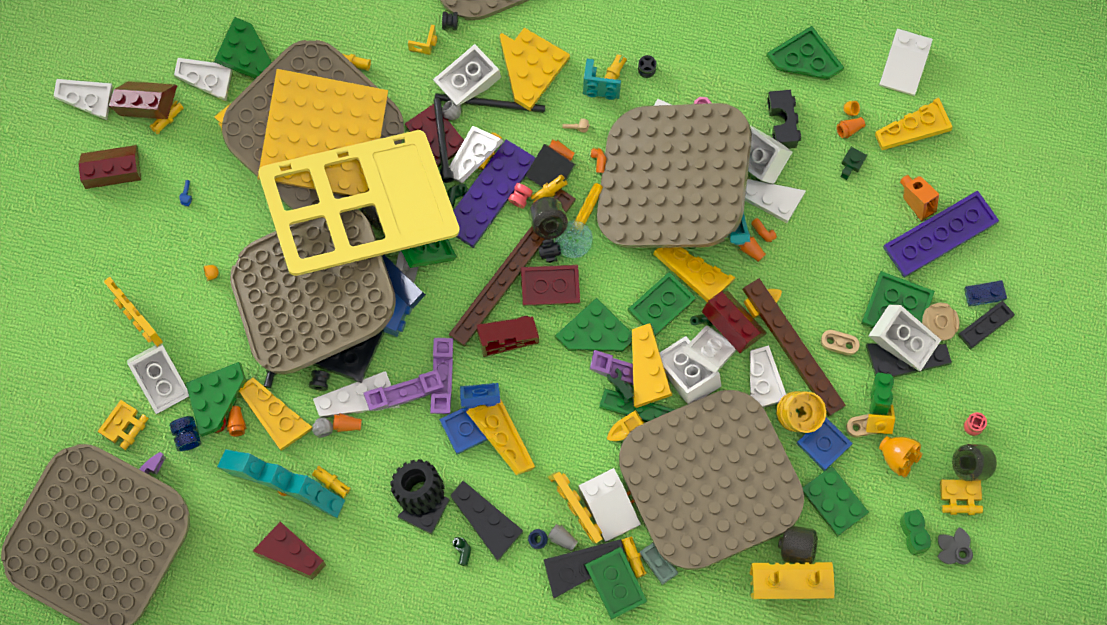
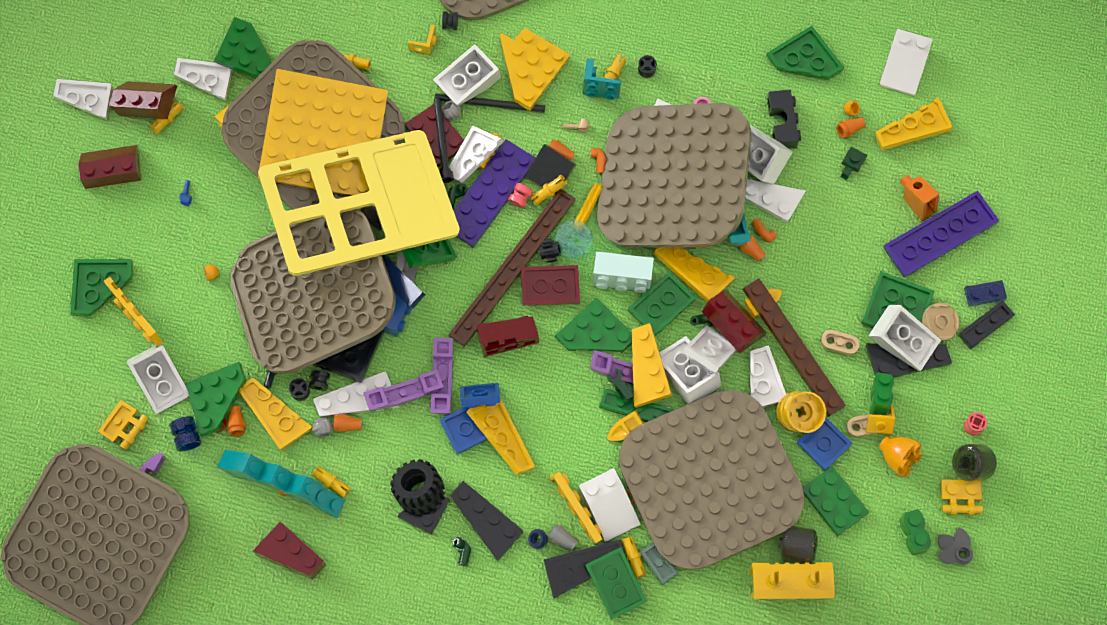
(88, 284): none -> green plate
(299, 385): none -> black wheel
(548, 218): clear smoke head -> none
(622, 272): none -> light aqua brick

